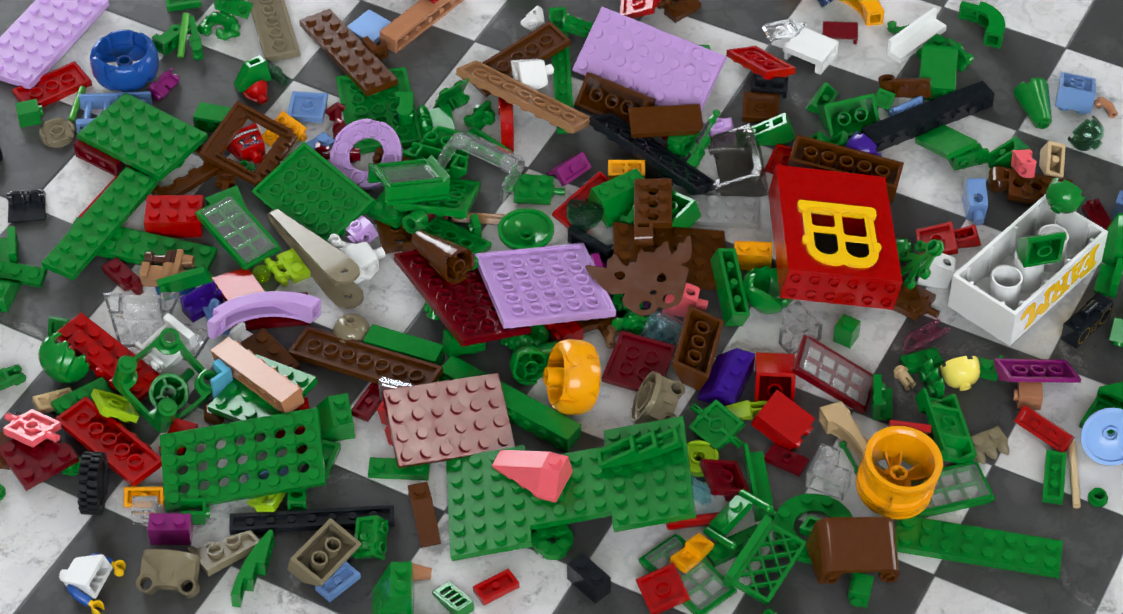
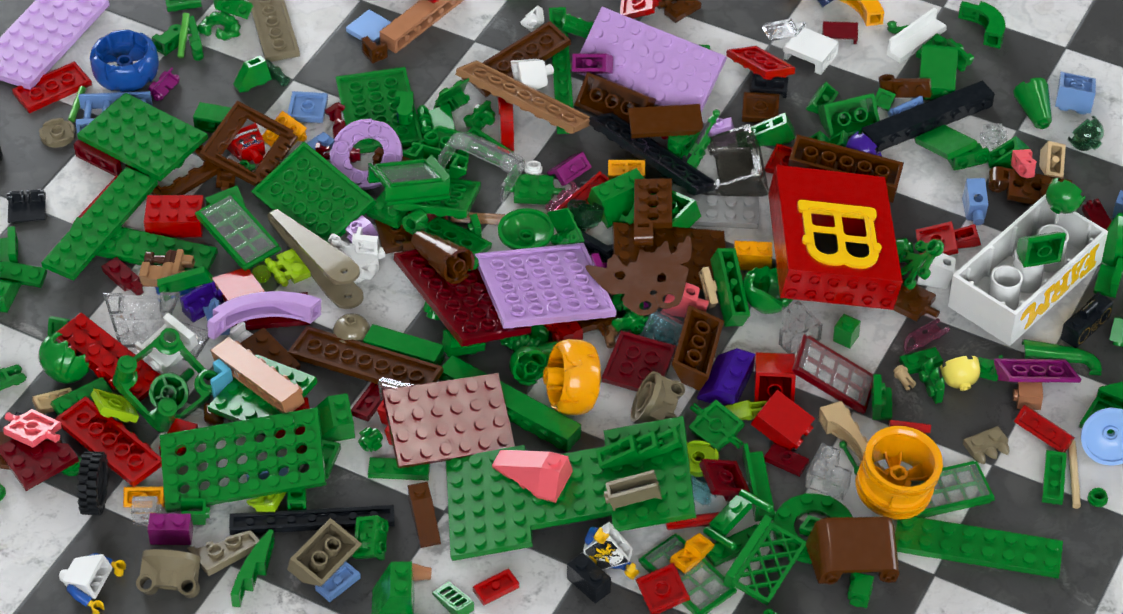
(29, 113): green brick -> none
(257, 92): red piece -> none
(348, 52): reddish brown plate -> none
(365, 243): none -> white bracket
(370, 439): none -> green gear
(533, 167): none -> white plate
(555, 550): green plate -> none
(562, 197): none -> clear pink piece
(565, 227): none -> green hinge
(592, 63): none -> magenta brick
(609, 550): none -> torso
(632, 489): none -> dark tan window
(709, 287): none -> tan plate
(947, 427): green piece -> none
(993, 136): none -> clear brick
(1045, 350): none -> green animal
(1101, 101): nougat arm -> none

